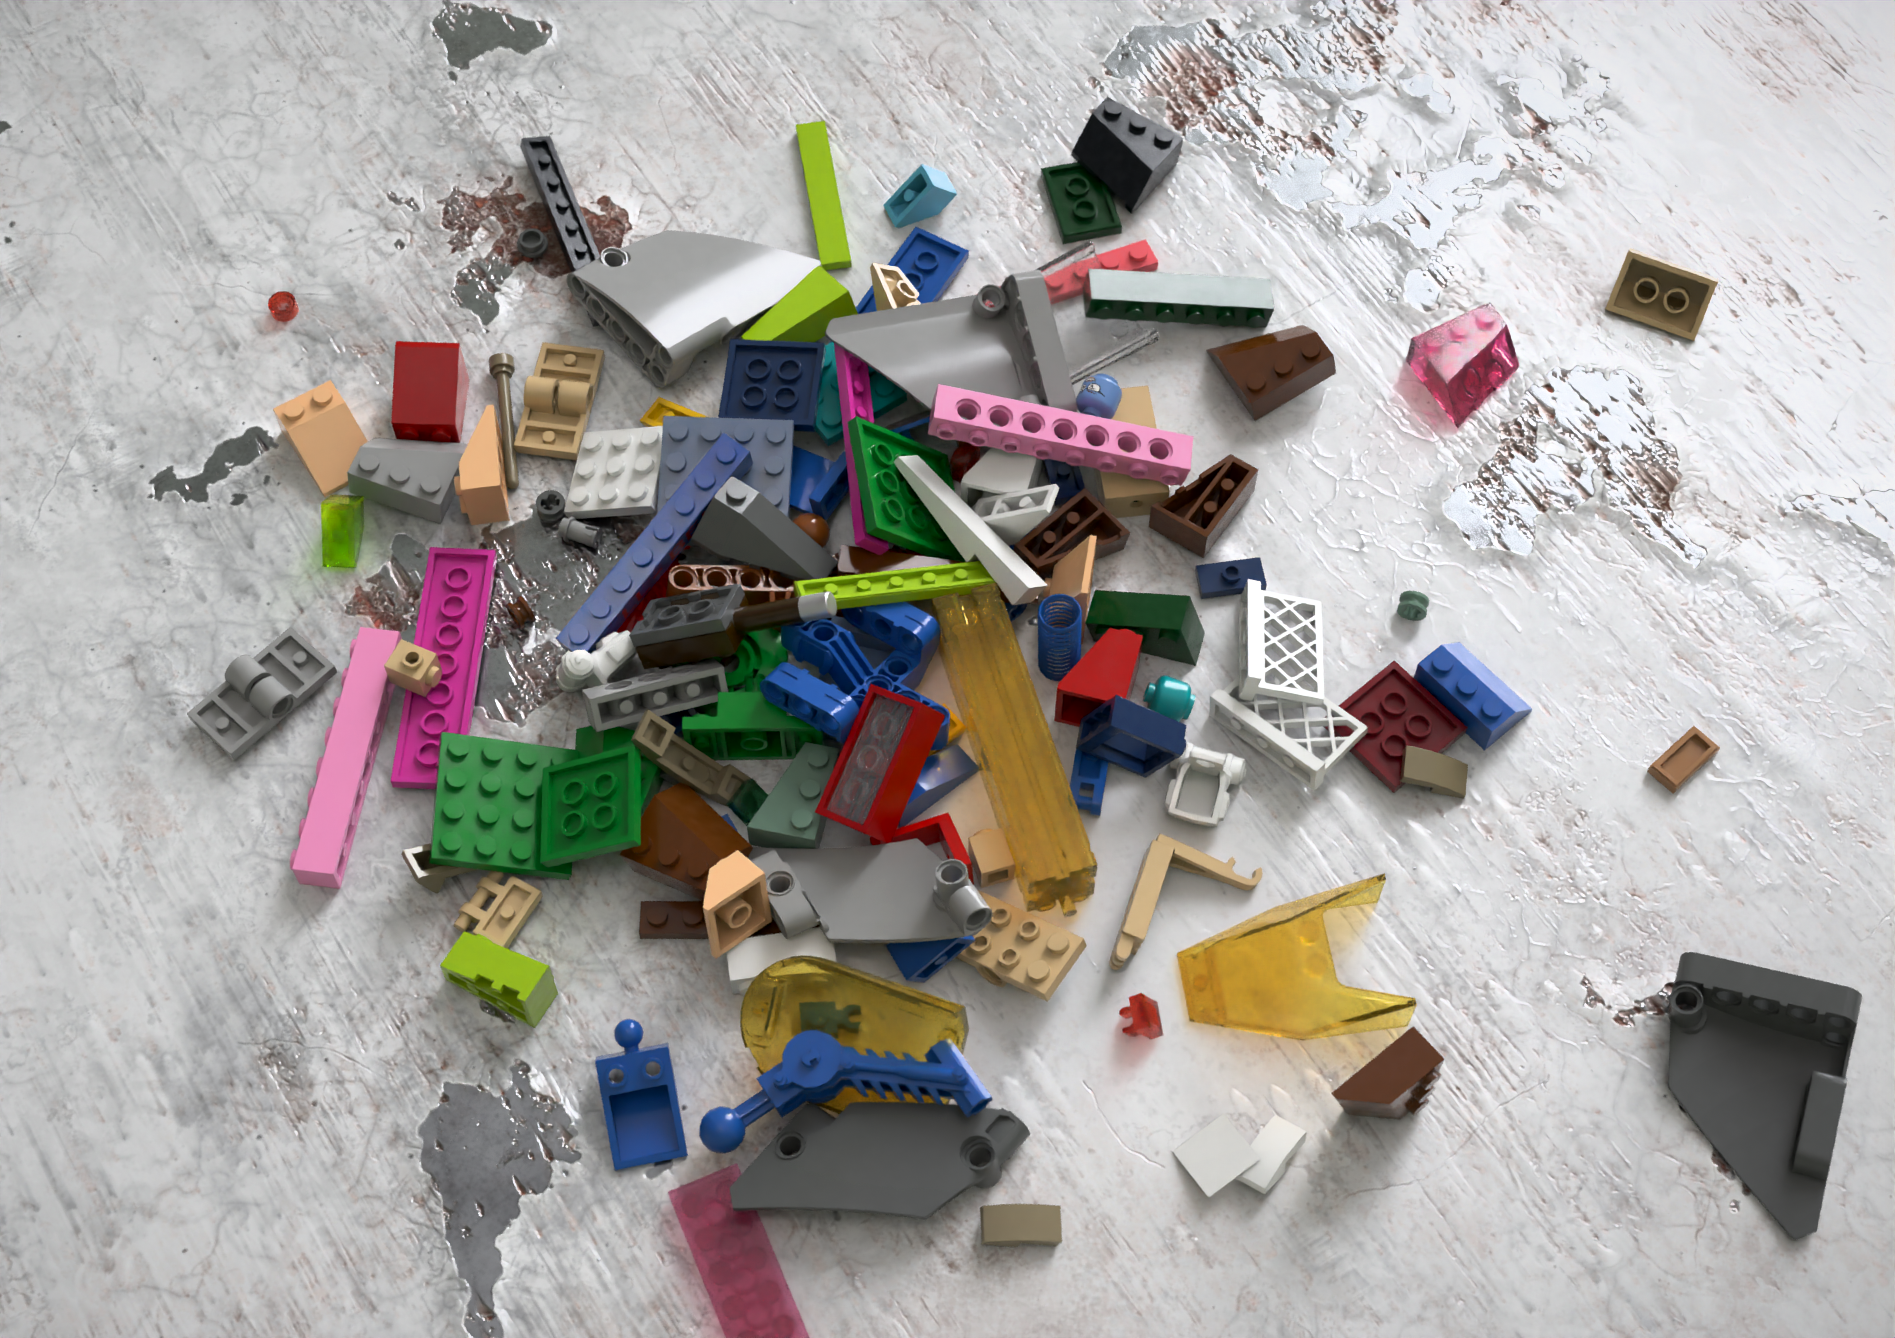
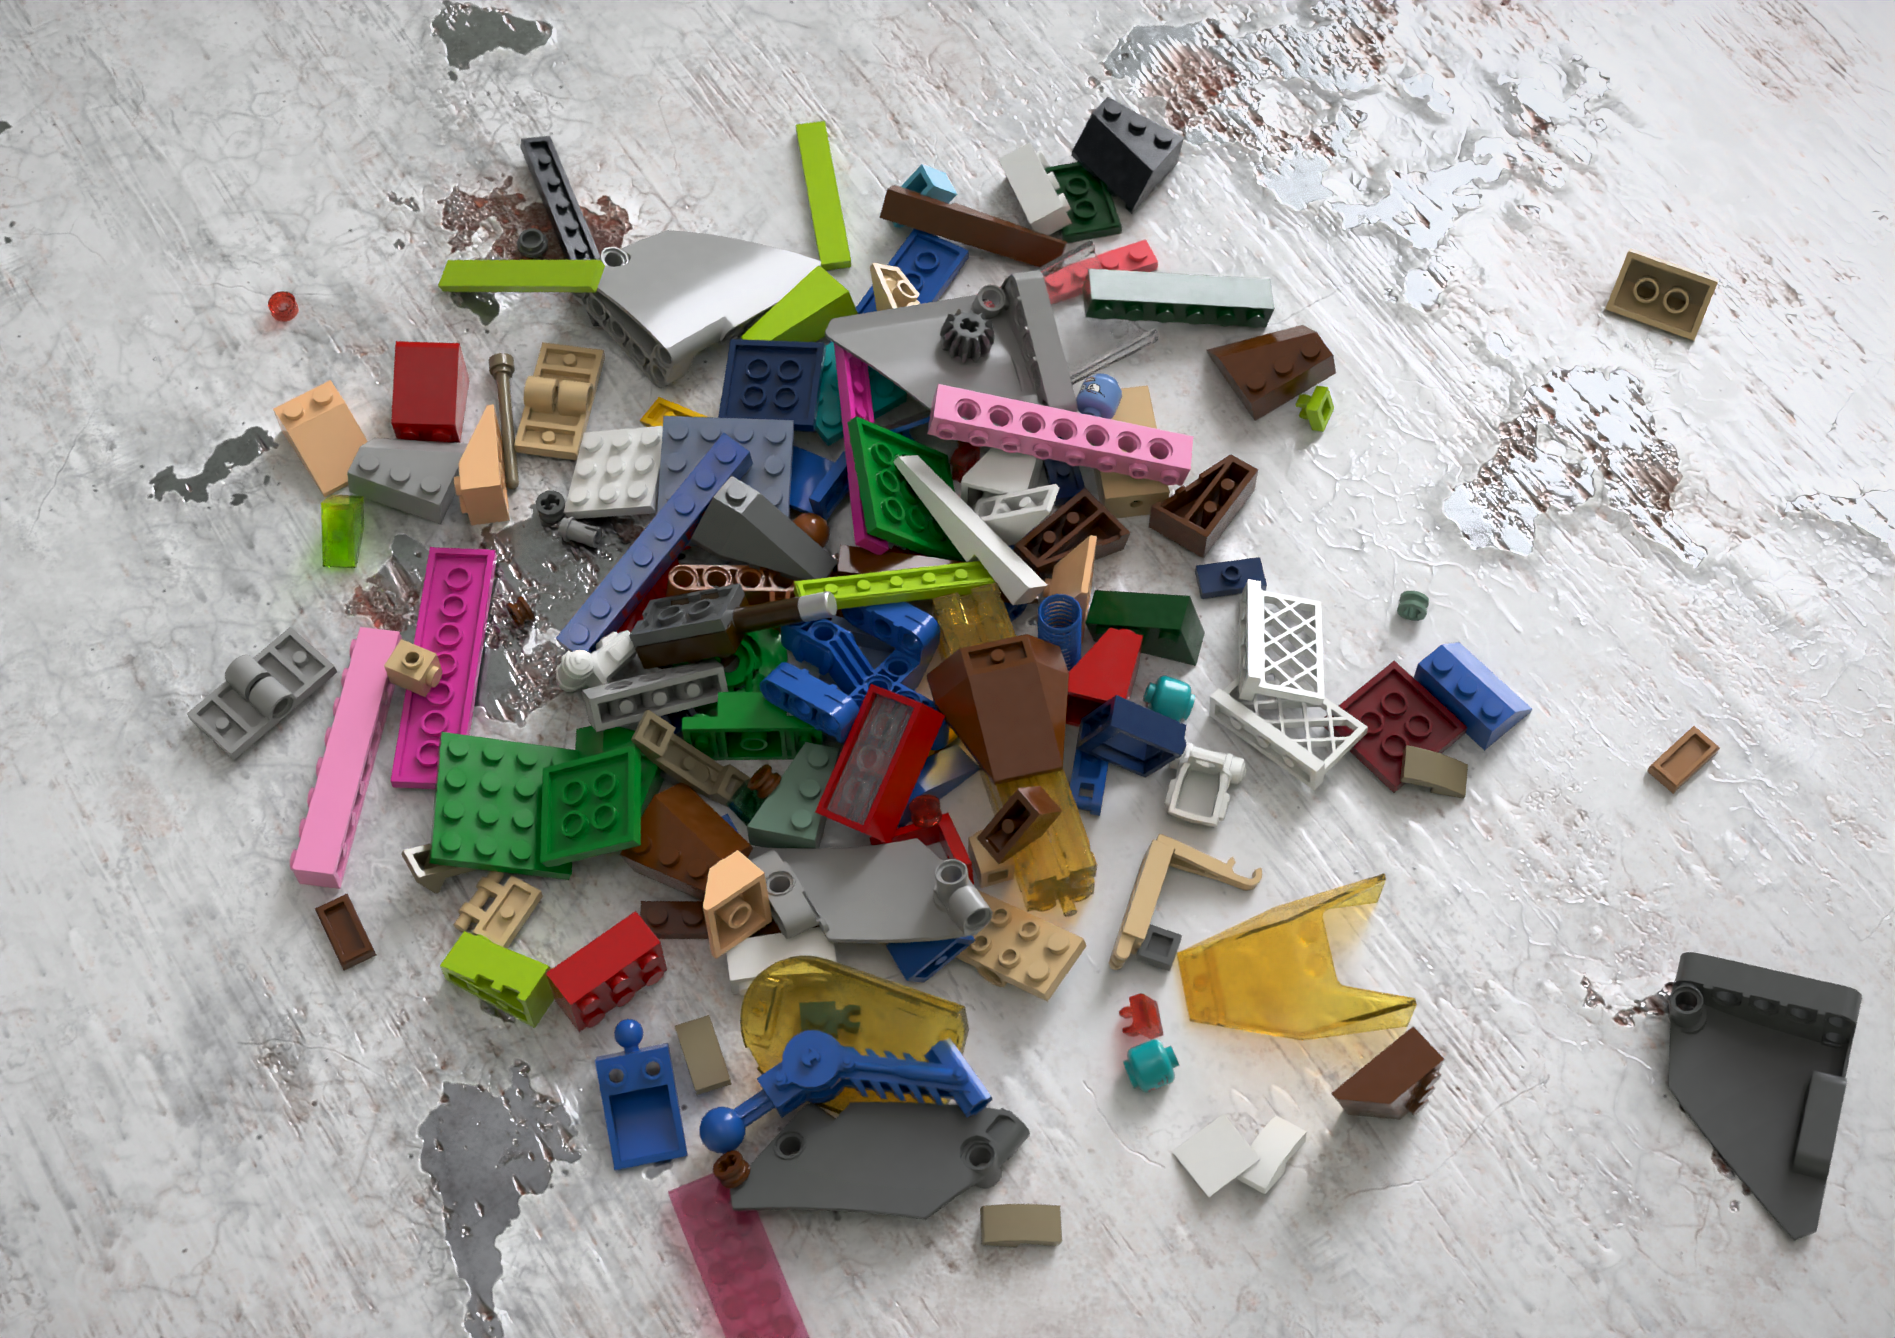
(345, 932): none -> reddish brown tile
(521, 276): none -> lime tile
(607, 972): none -> red brick
(702, 1055): none -> dark tan slope
(731, 1169): none -> reddish brown bush
(764, 781): none -> reddish brown bush
(925, 811): none -> clear red bush
(967, 335): none -> dark grey gear
(969, 227): none -> reddish brown slope
(1006, 705): none -> reddish brown wedge
(1019, 823): none -> reddish brown slope
(1036, 189): none -> white brick
(1151, 1065): none -> teal head
(1159, 947): none -> dark grey plate
(1316, 408): none -> lime tile
(1464, 360): clear pink wedge -> none

